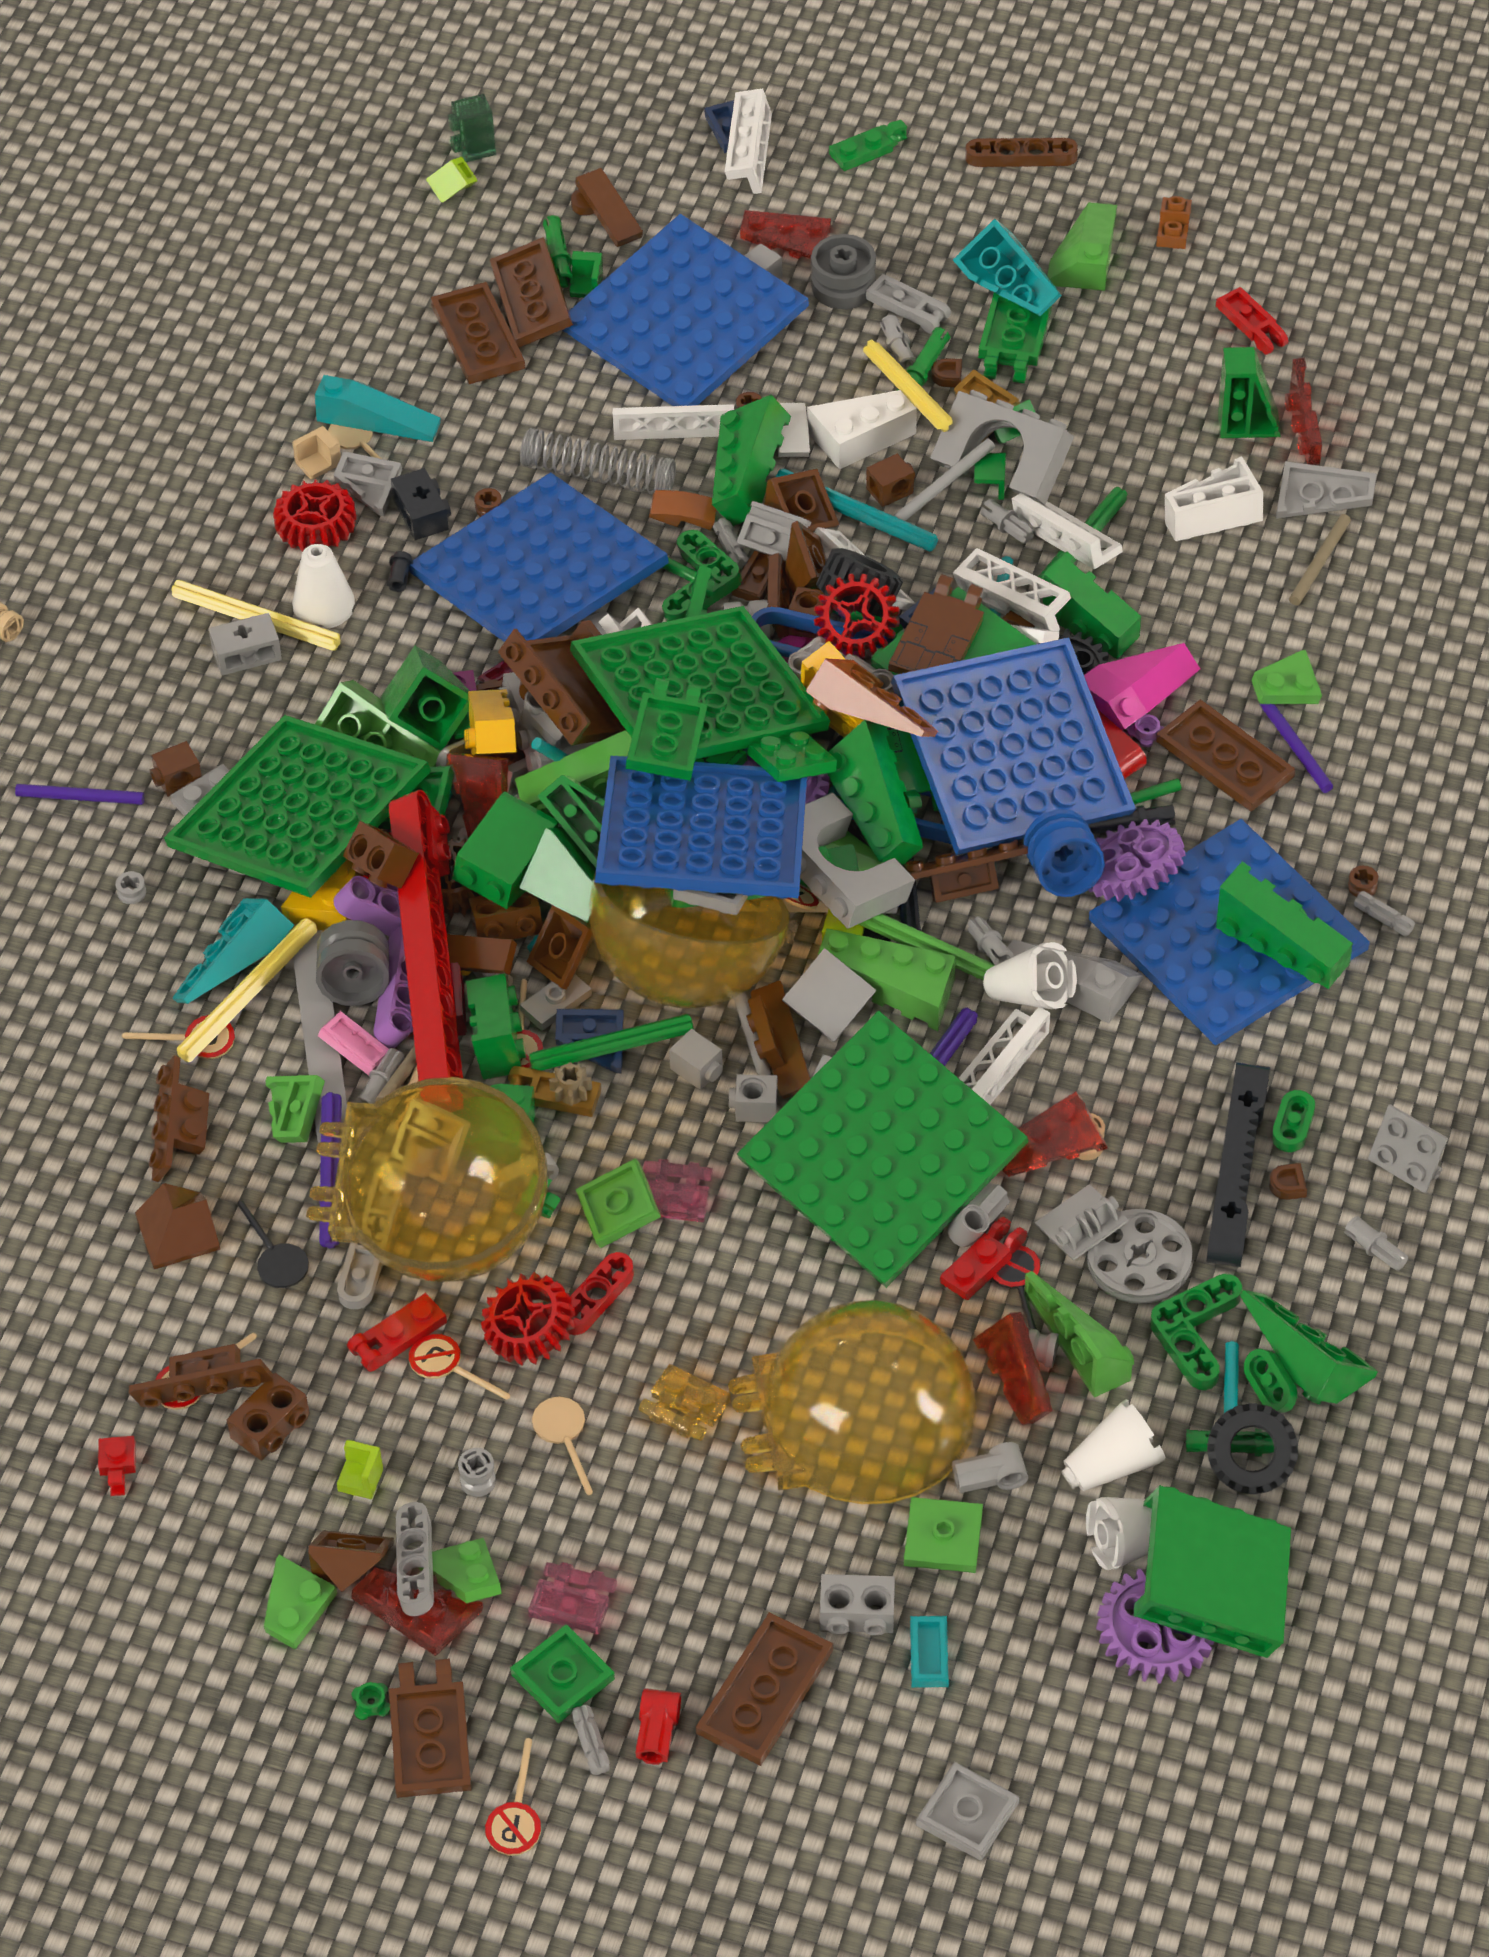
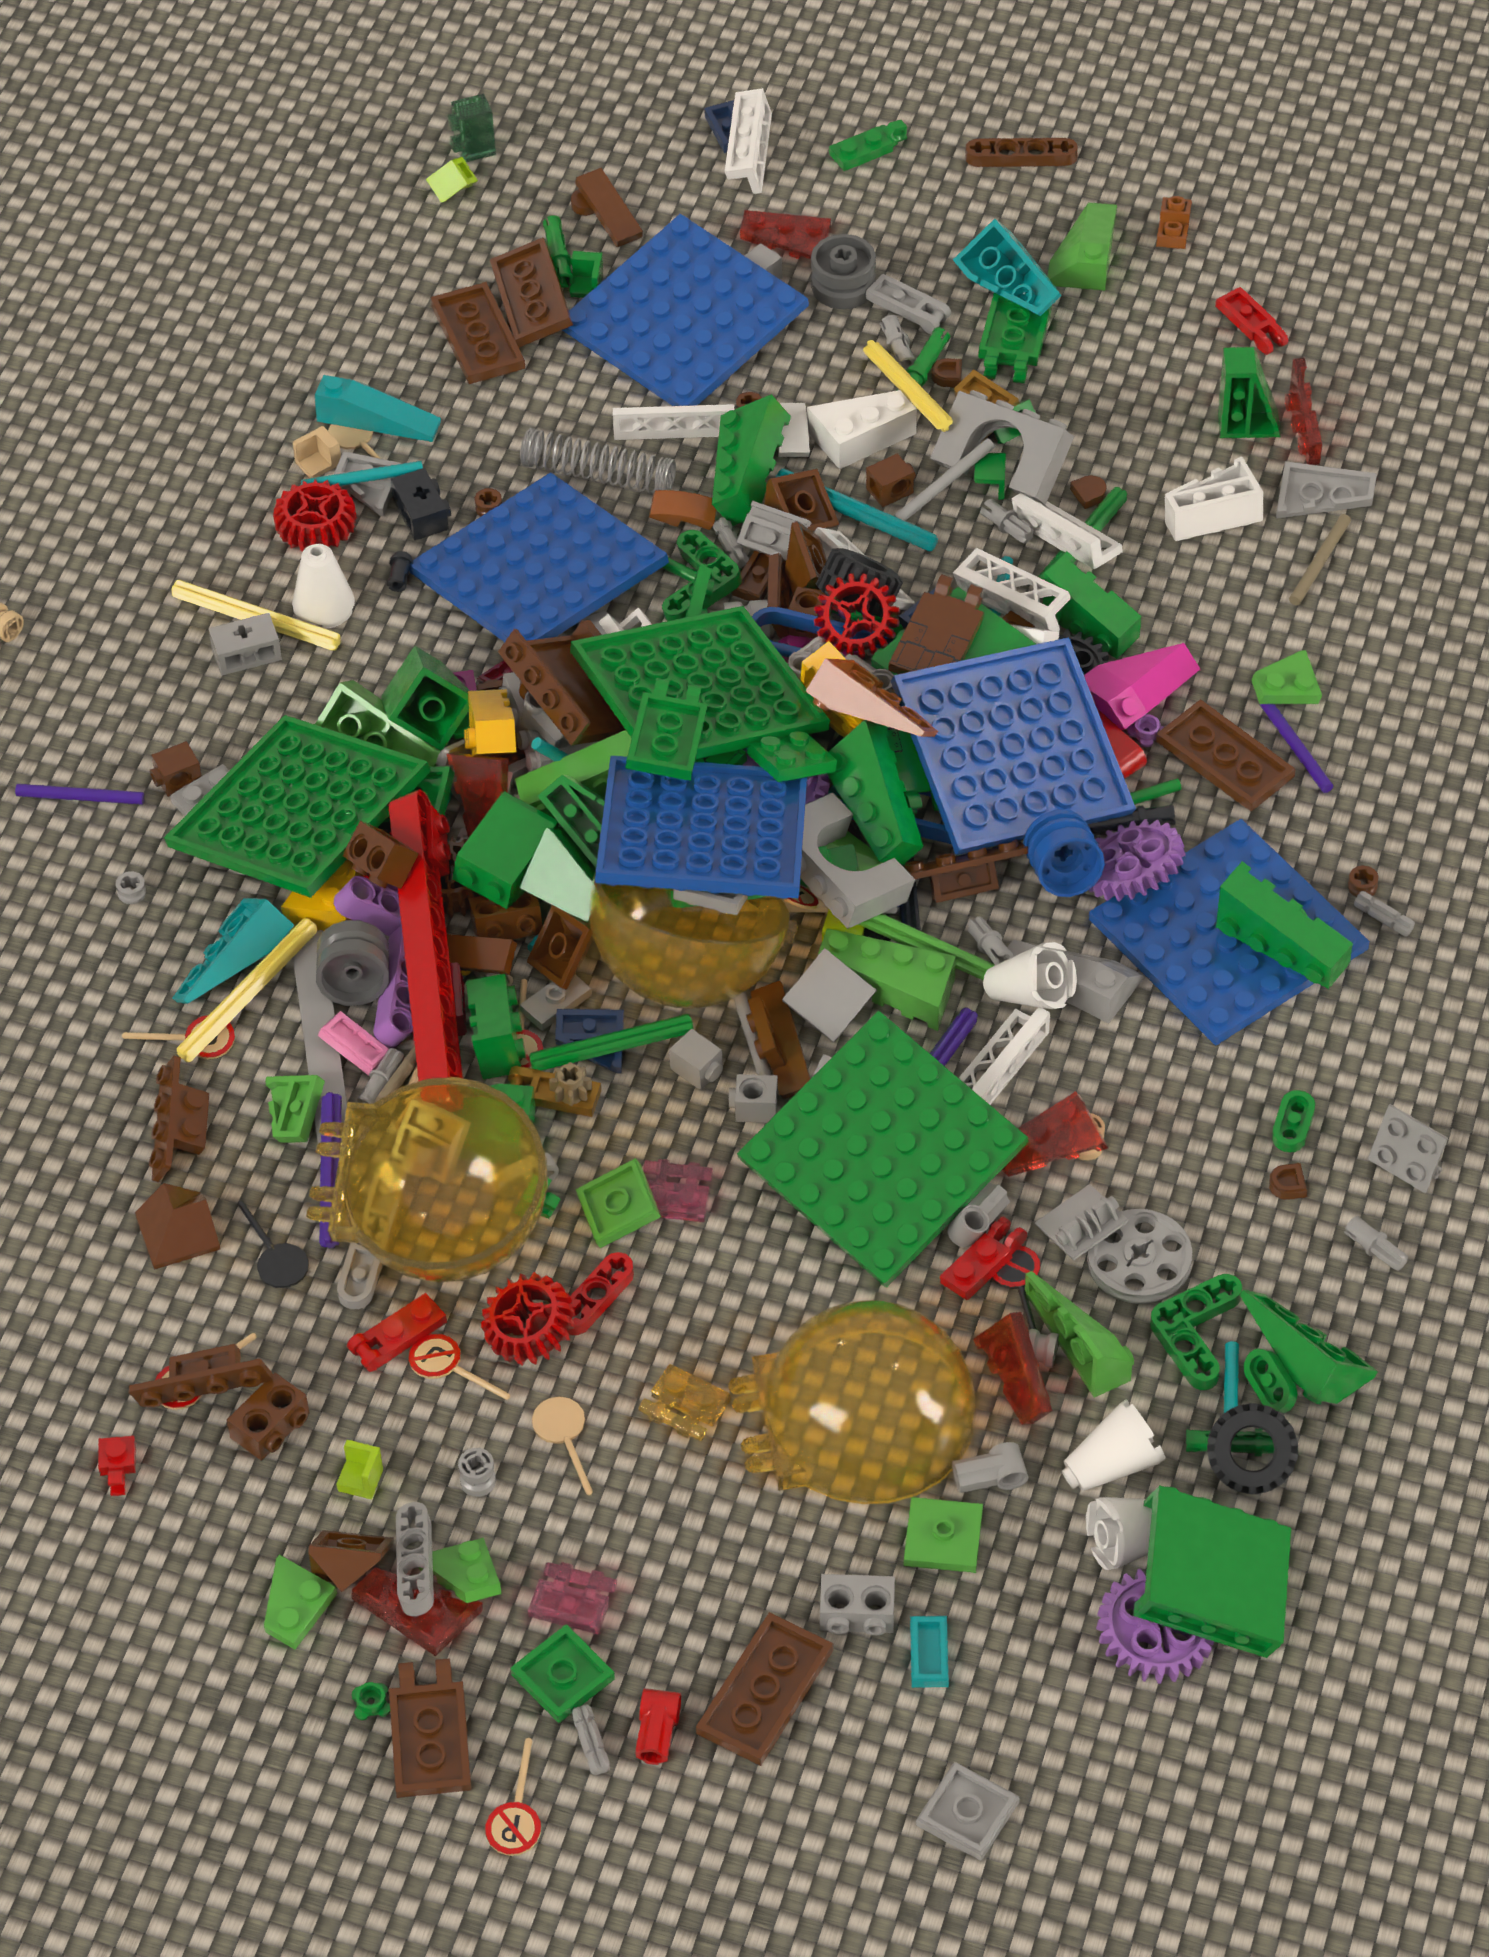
(368, 474): none -> teal bar
(1089, 490): none -> reddish brown tile
(1230, 1205): black gear -> none

